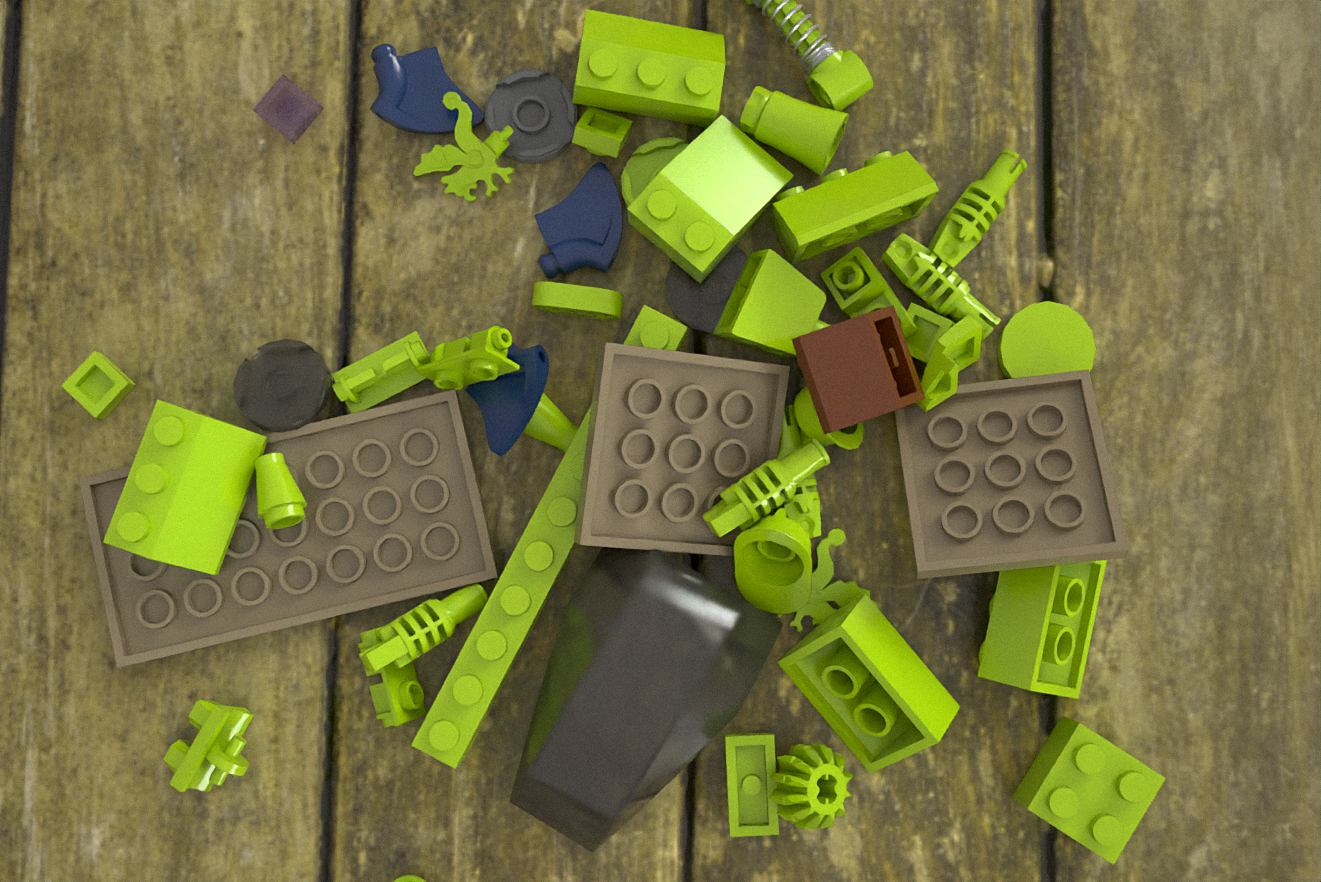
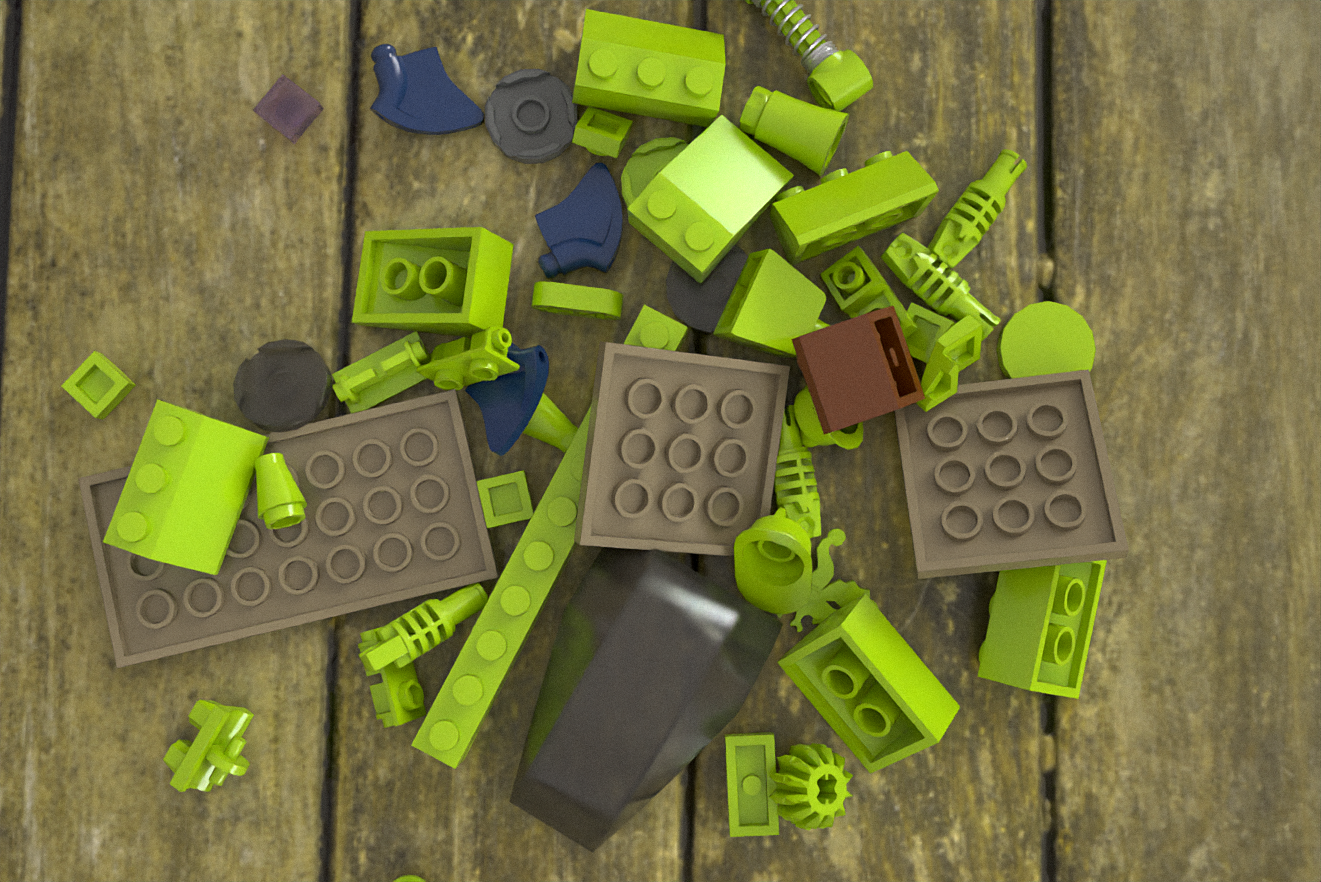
(433, 280): none -> lime slope
(477, 158): lime piece -> none
(505, 499): none -> lime plate
(765, 488): lime hinge -> none
(1088, 788): lime brick -> none

